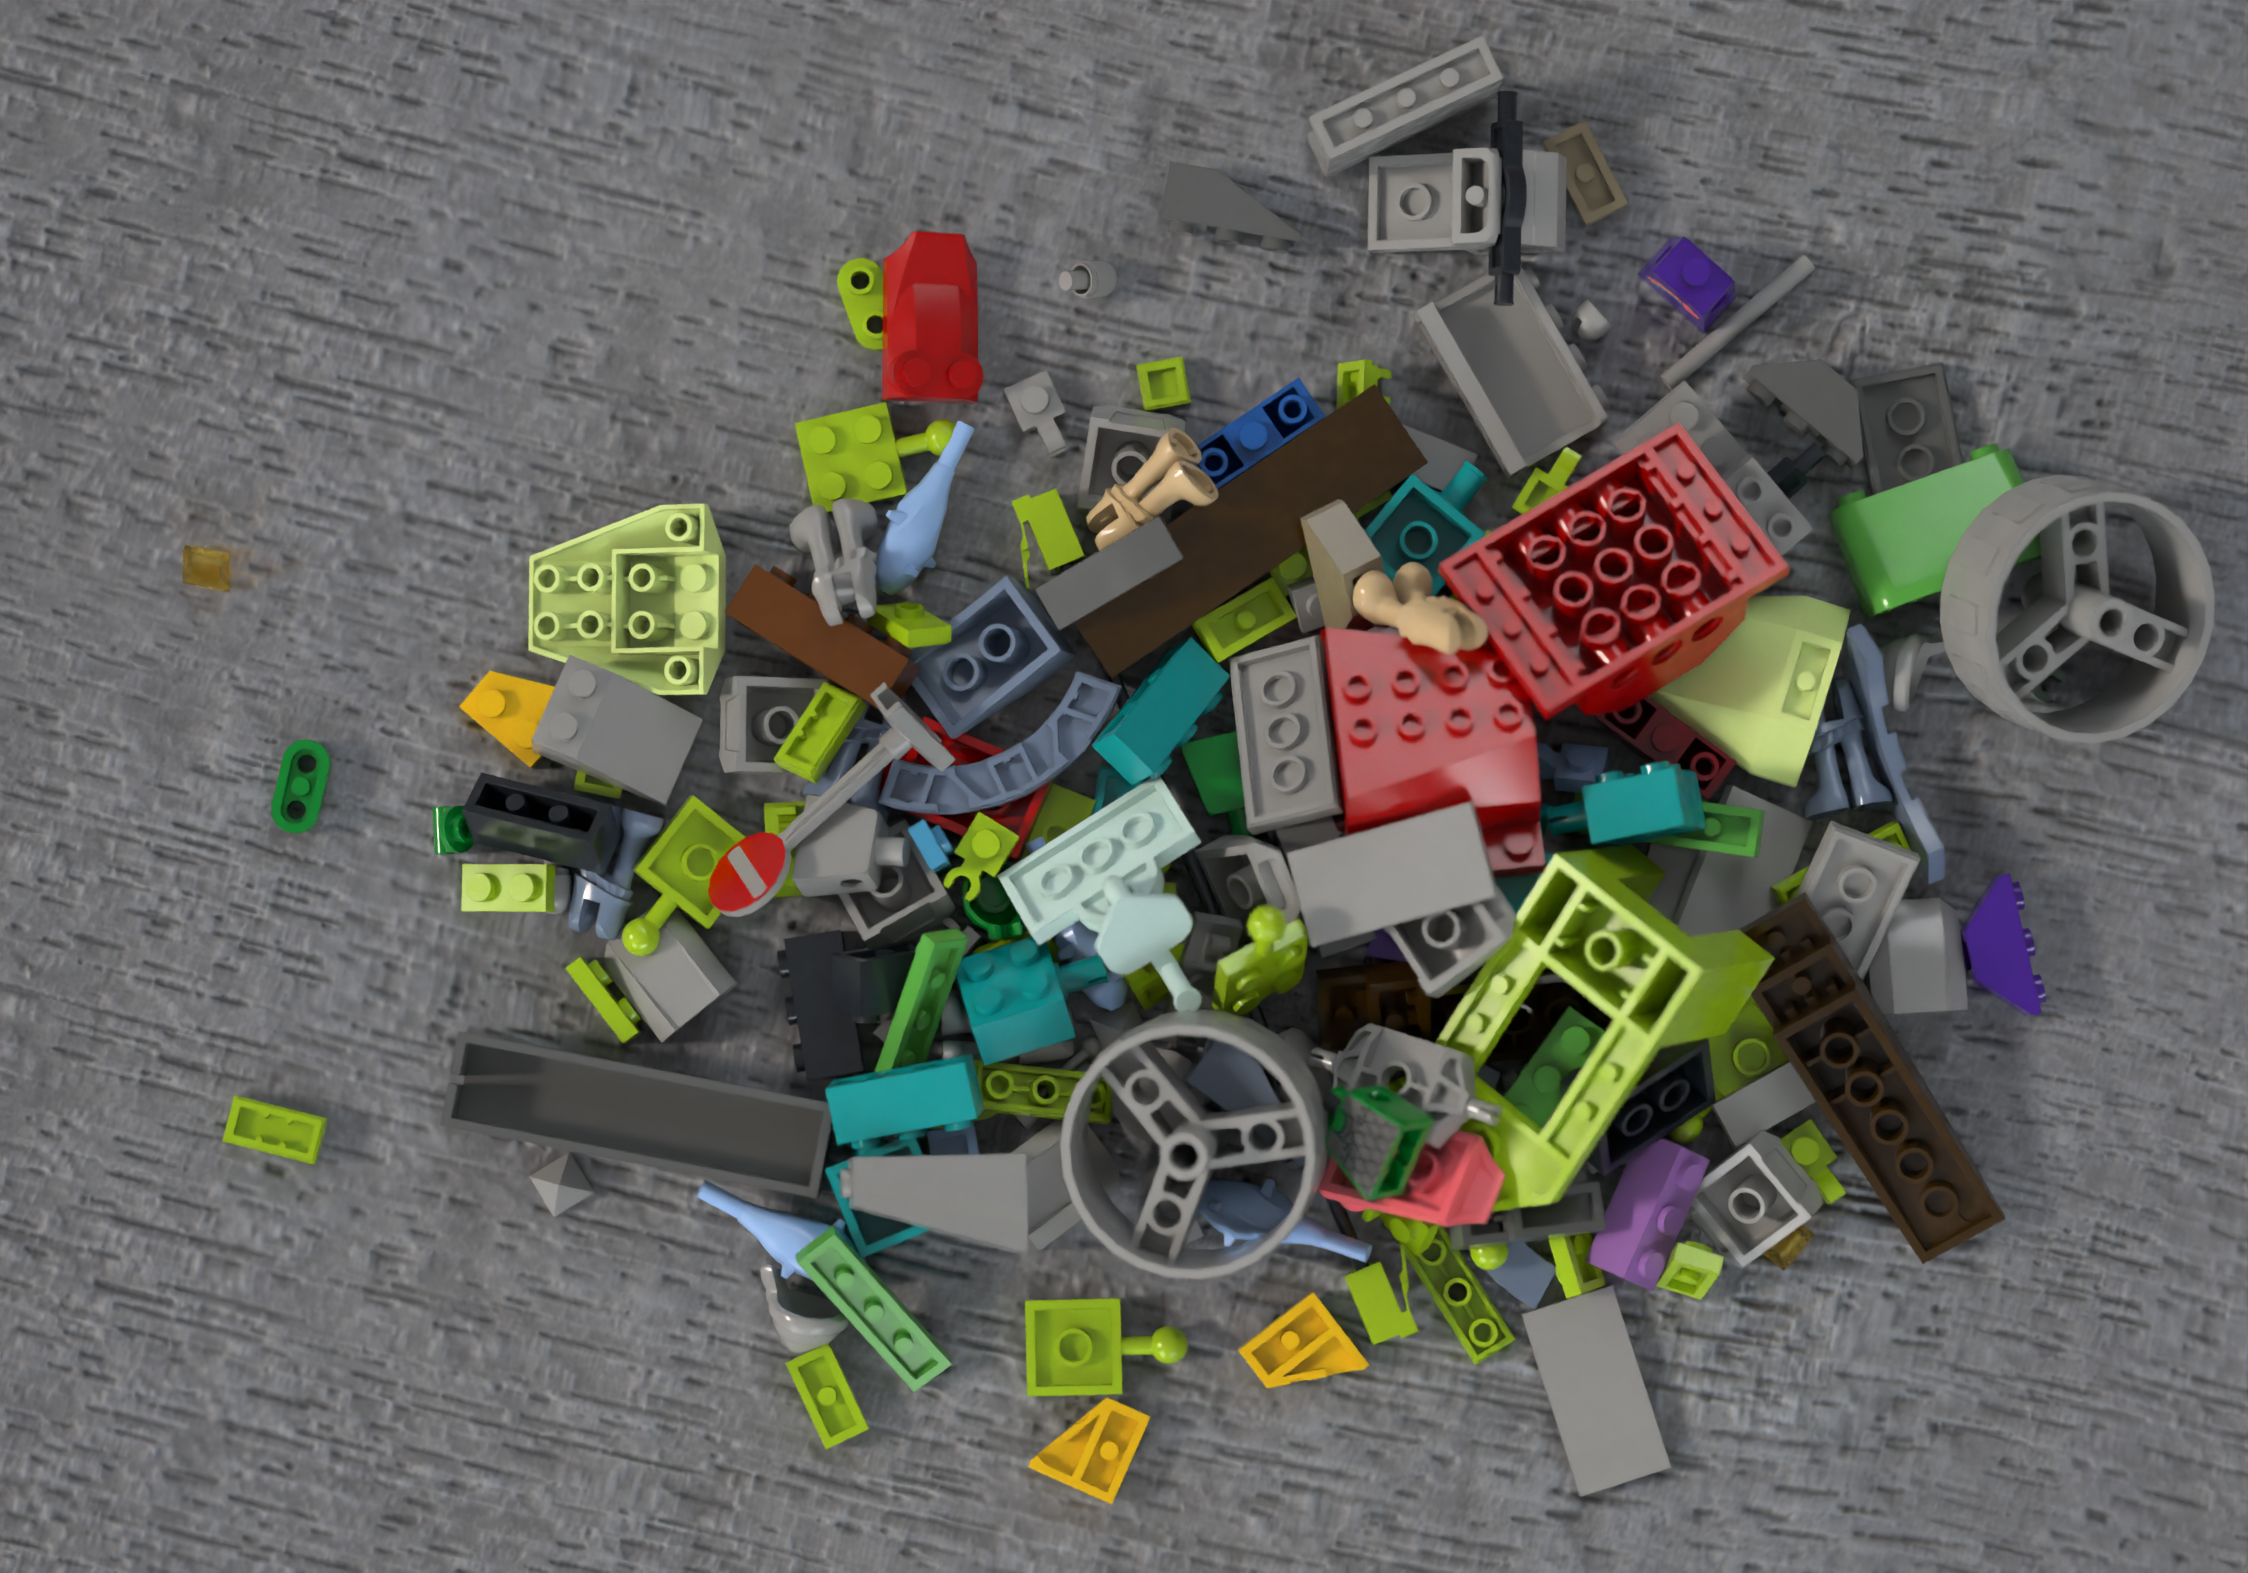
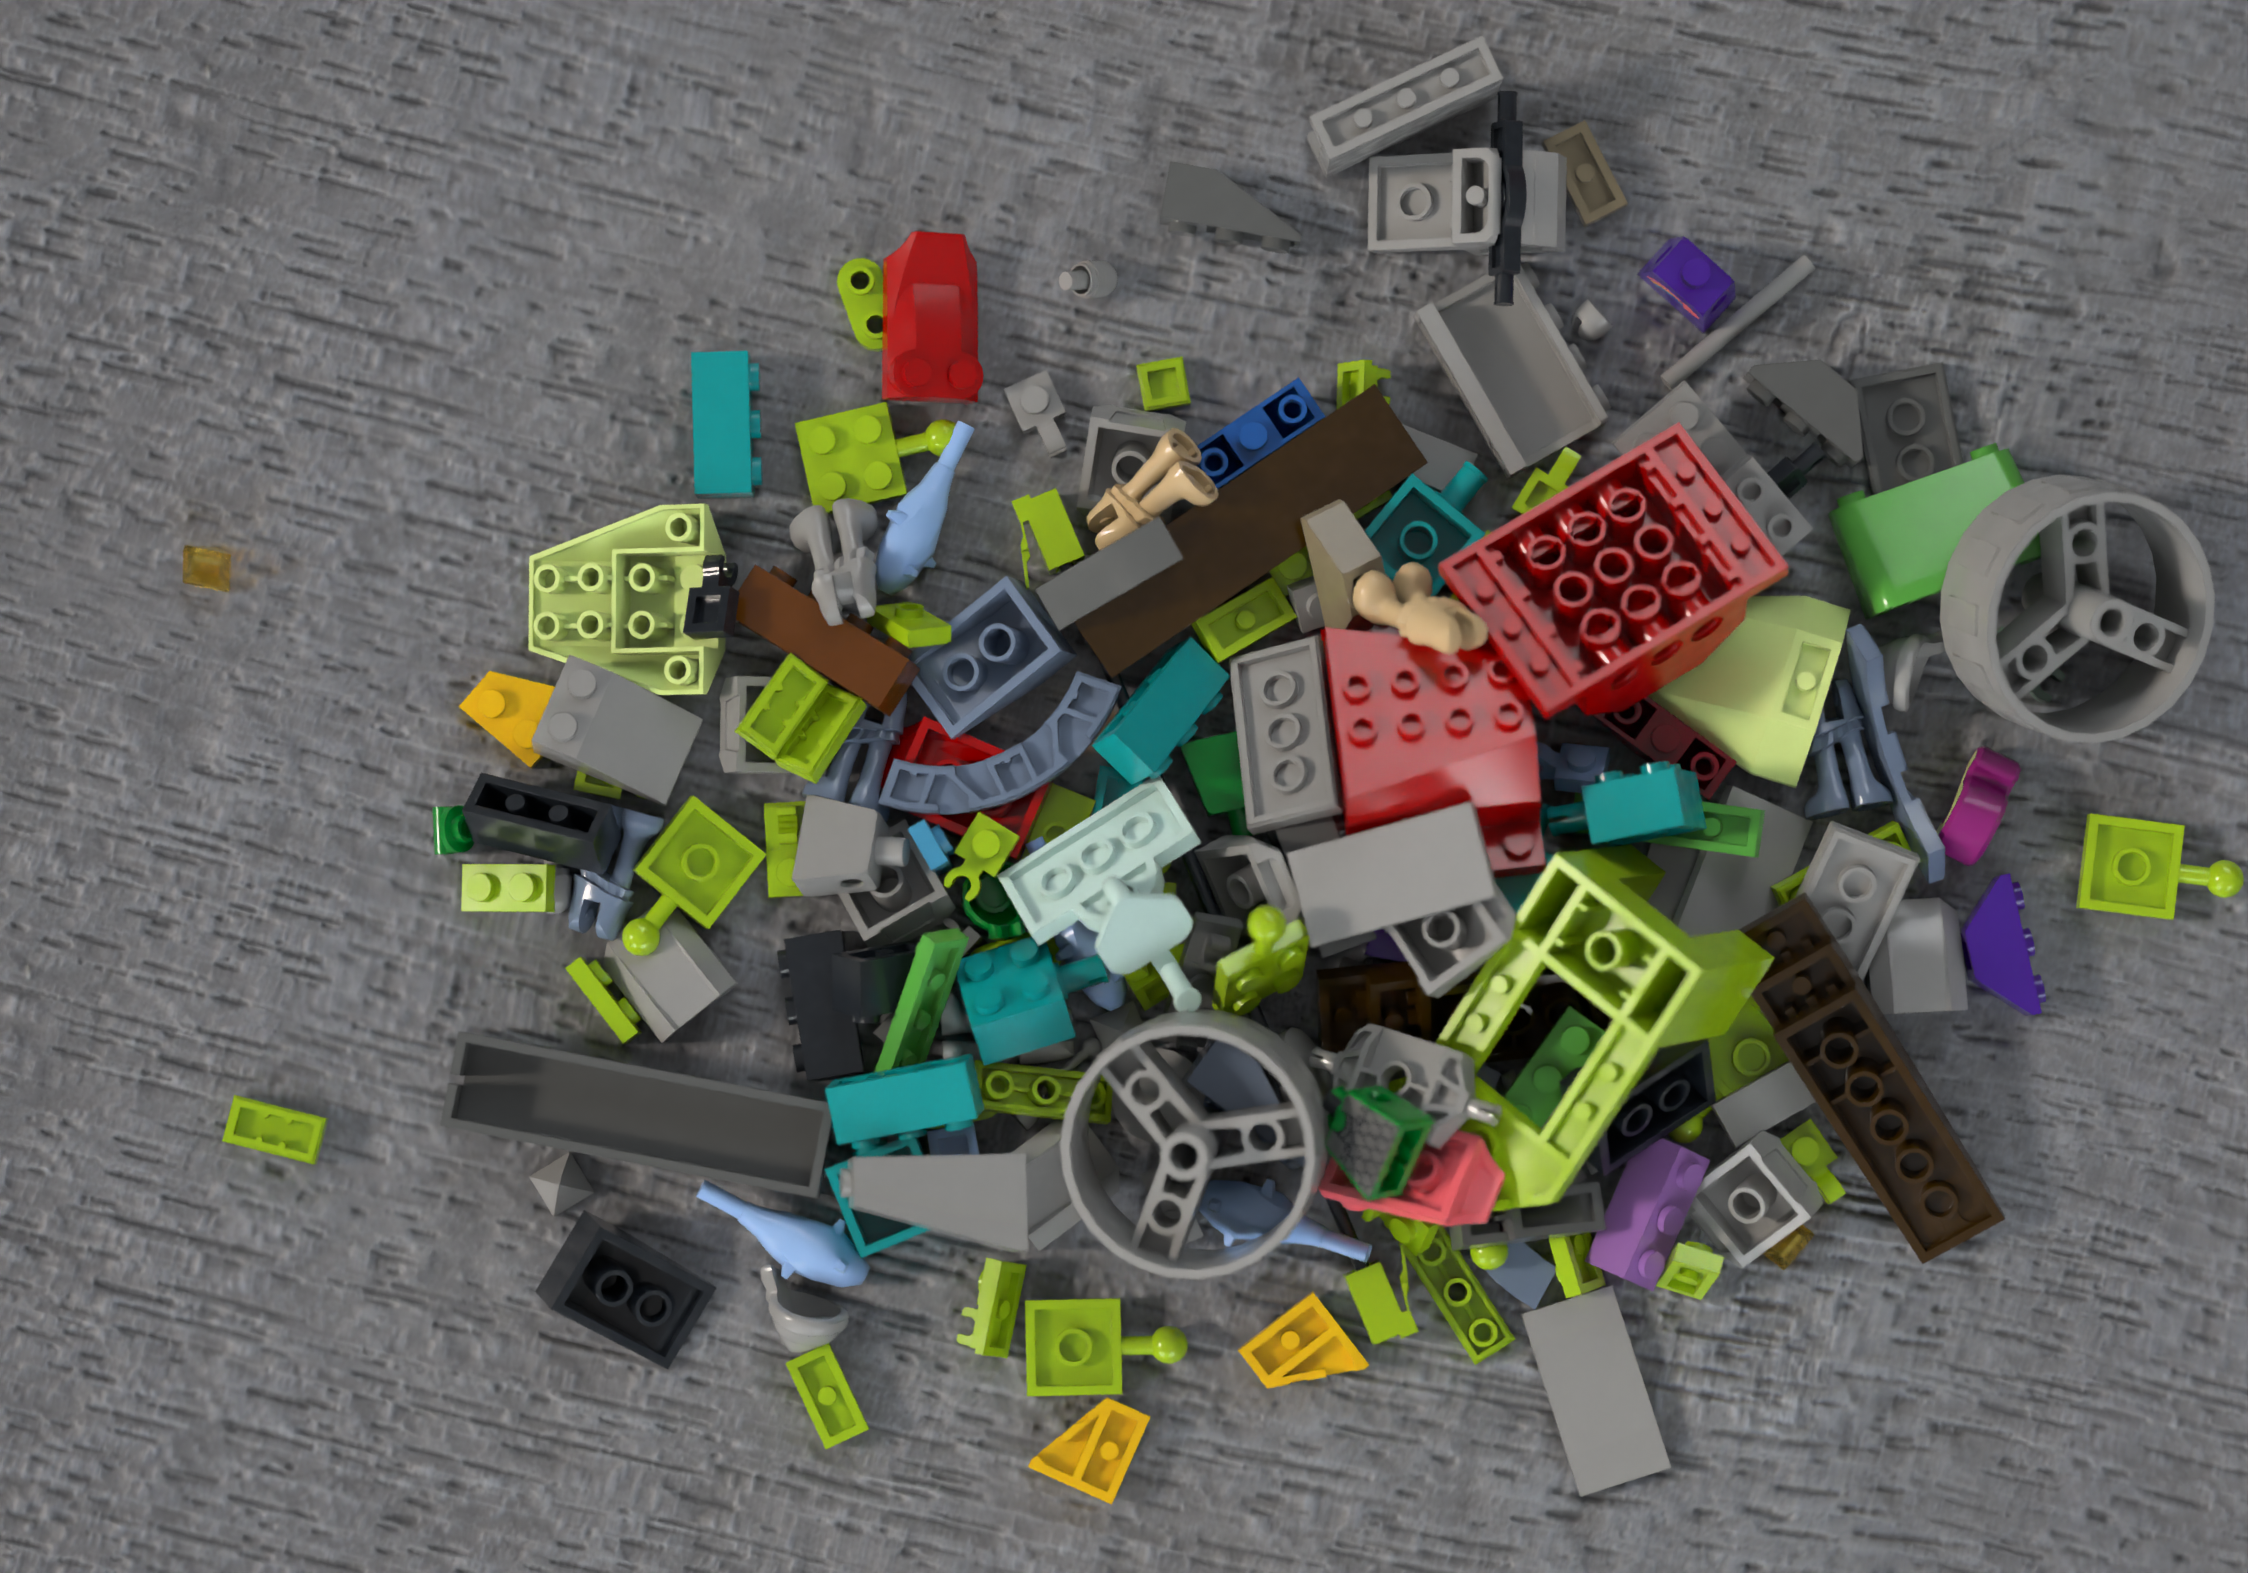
(296, 786): green plate -> none
(624, 1290): none -> black slope
(714, 606): none -> black plate
(725, 424): none -> teal brick
(760, 863): light grey piece -> none
(781, 706): none -> lime plate
(873, 1308): bright green plate -> none
(997, 1308): none -> lime plate
(1978, 805): none -> magenta animal
(2137, 868): none -> lime plate

